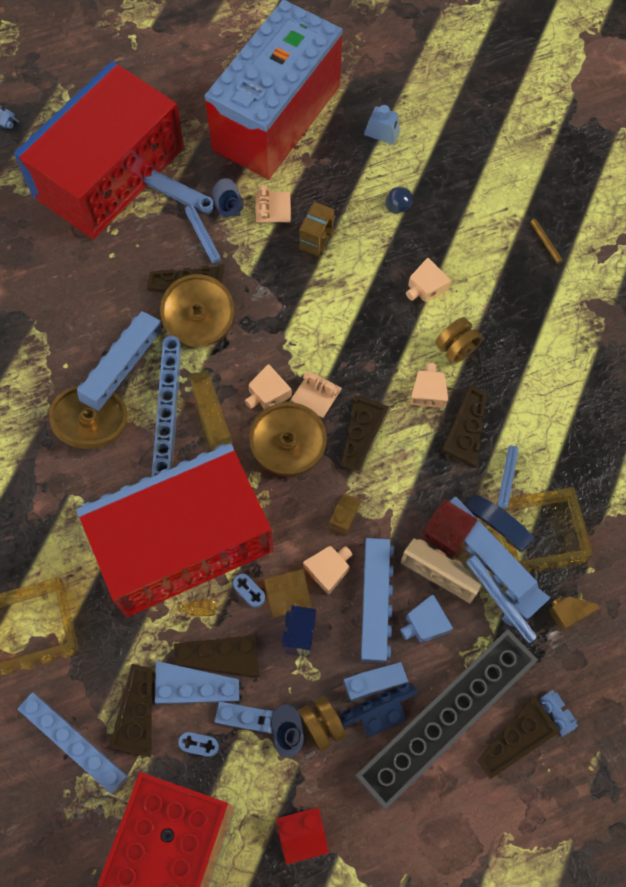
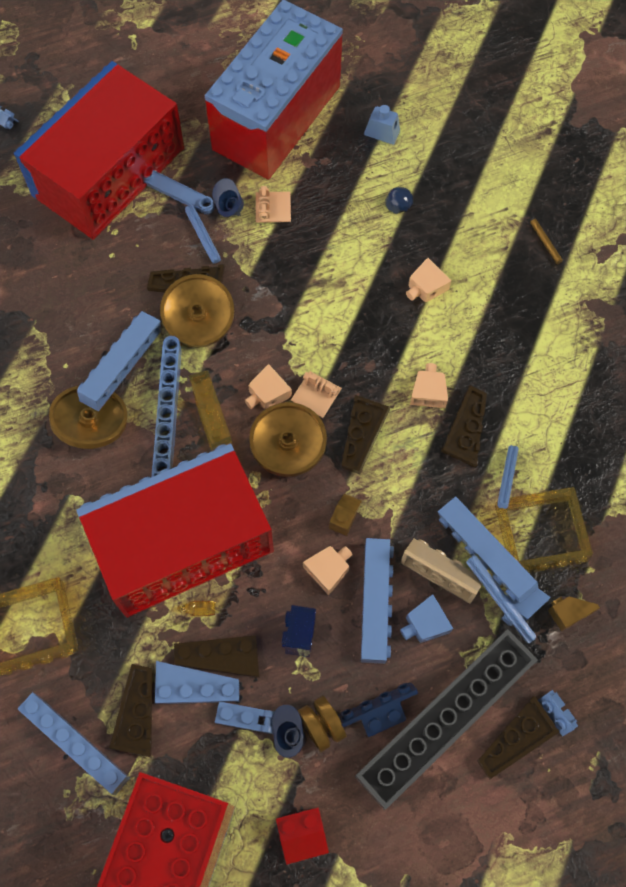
(197, 750): medium blue beam -> none
(245, 594): medium blue beam -> none
(286, 591): clear yellow hinge -> none
(316, 229): pearl gold container -> none
(374, 681): medium blue slope -> none
(449, 527): clear red bracket -> none
(458, 340): pearl gold wheel -> none
(500, 521): dark blue slope -> none

